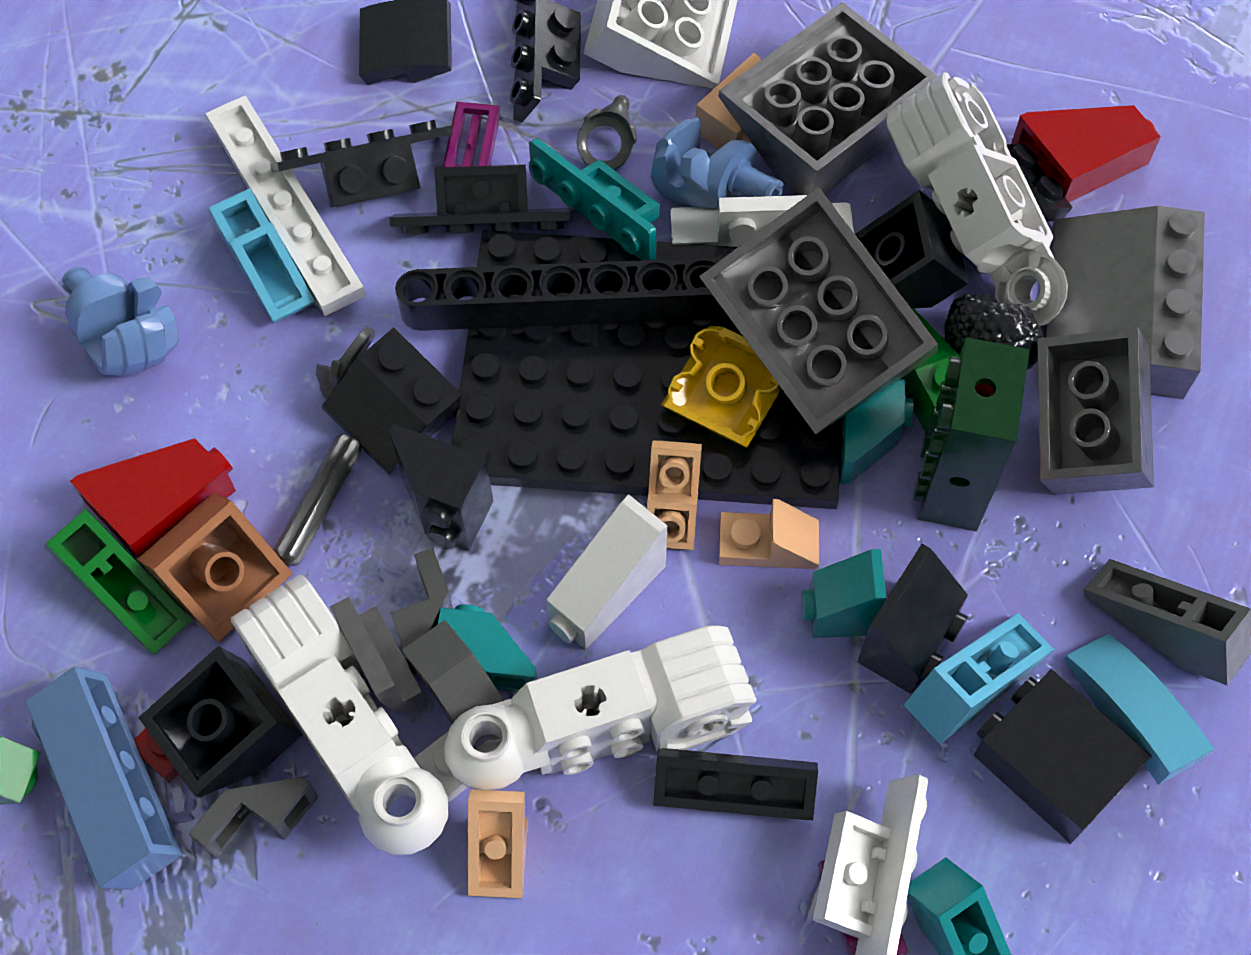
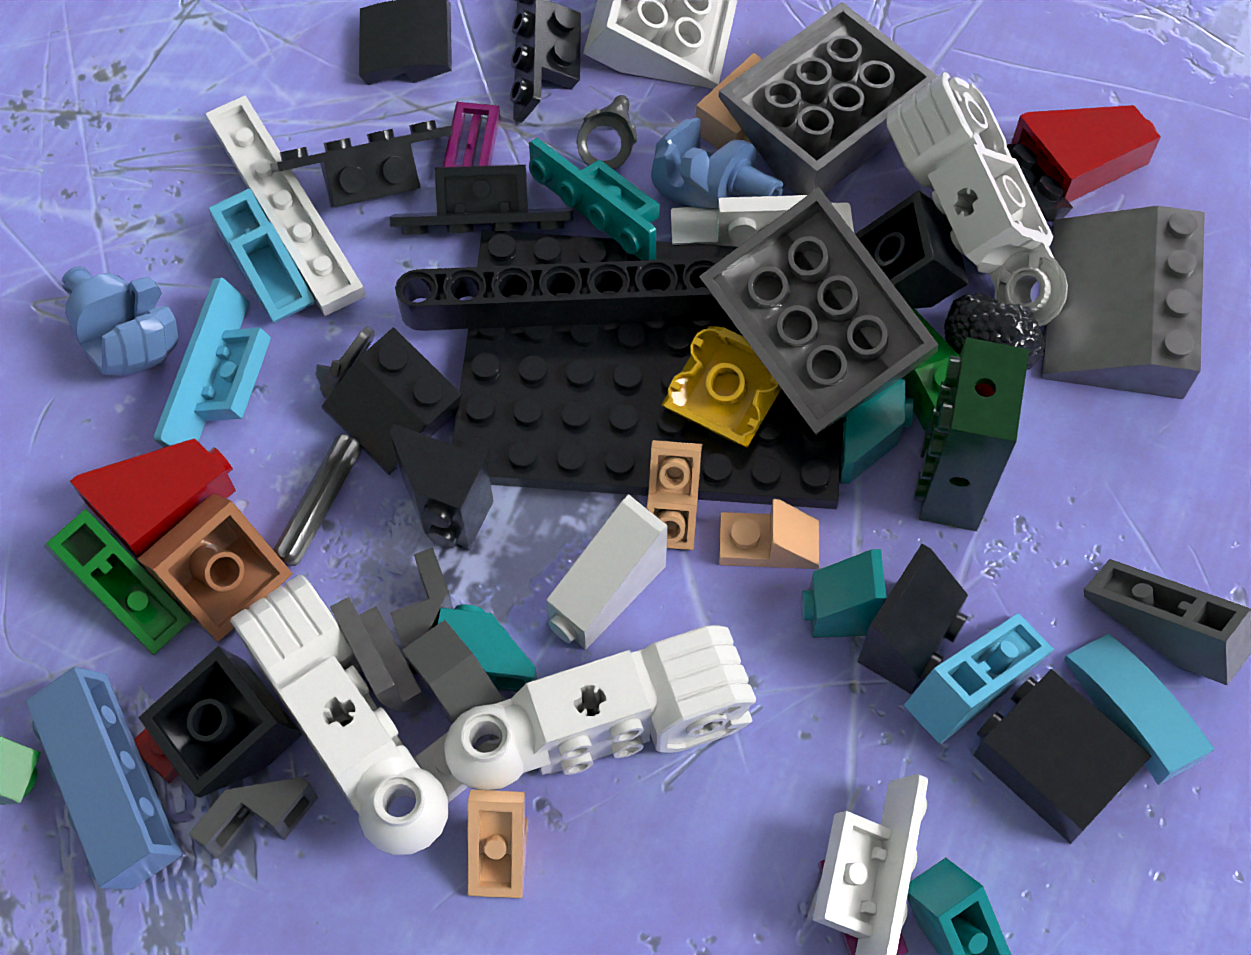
(216, 368): none -> medium azure bracket
(735, 784): black plate -> none
(1095, 412): flat silver brick -> none

